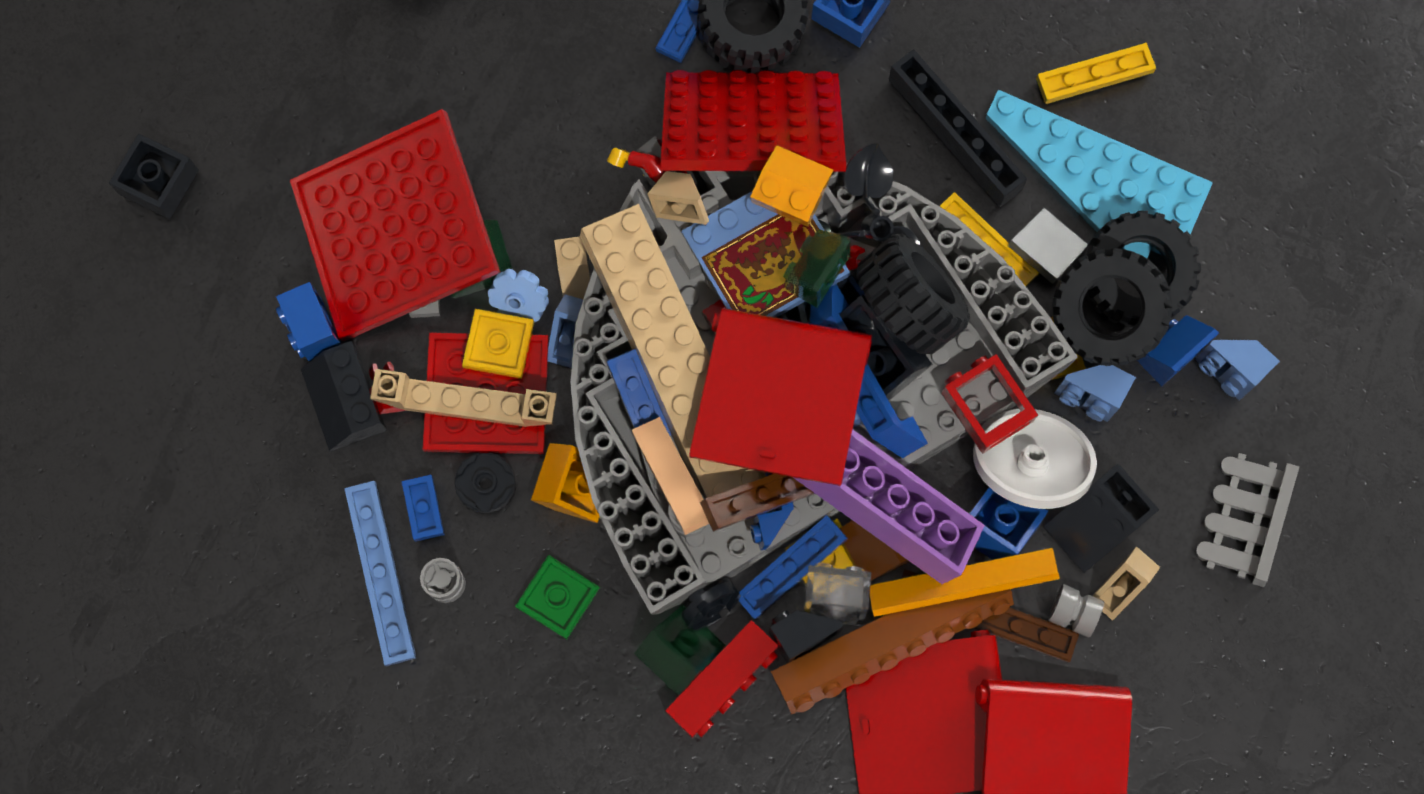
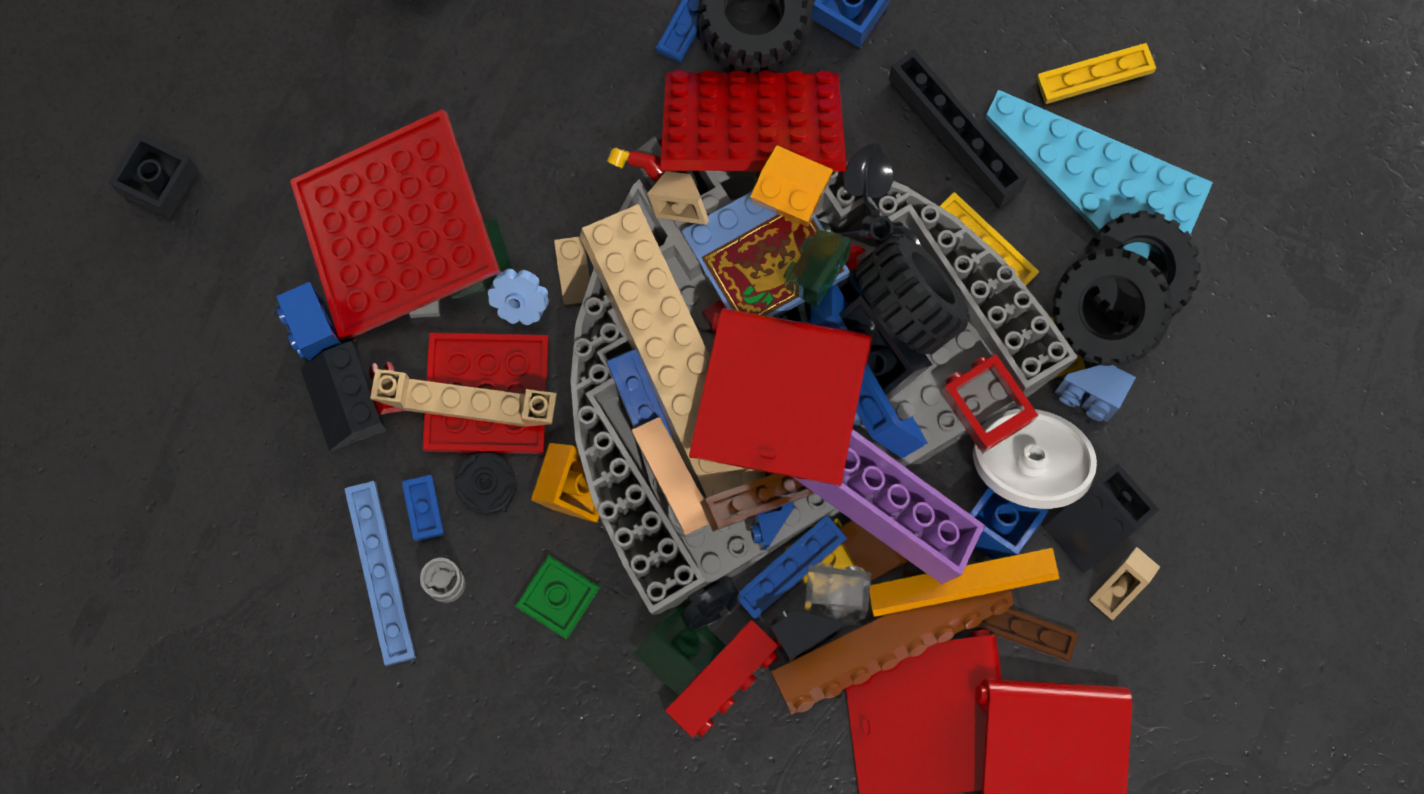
(498, 343): yellow tile -> none
(563, 330): medium blue slope -> none
(1048, 245): tile -> none
(1075, 610): light grey wheel -> none
(1177, 348): blue slope -> none
(1236, 364): medium blue slope -> none
(1244, 531): light grey fence -> none

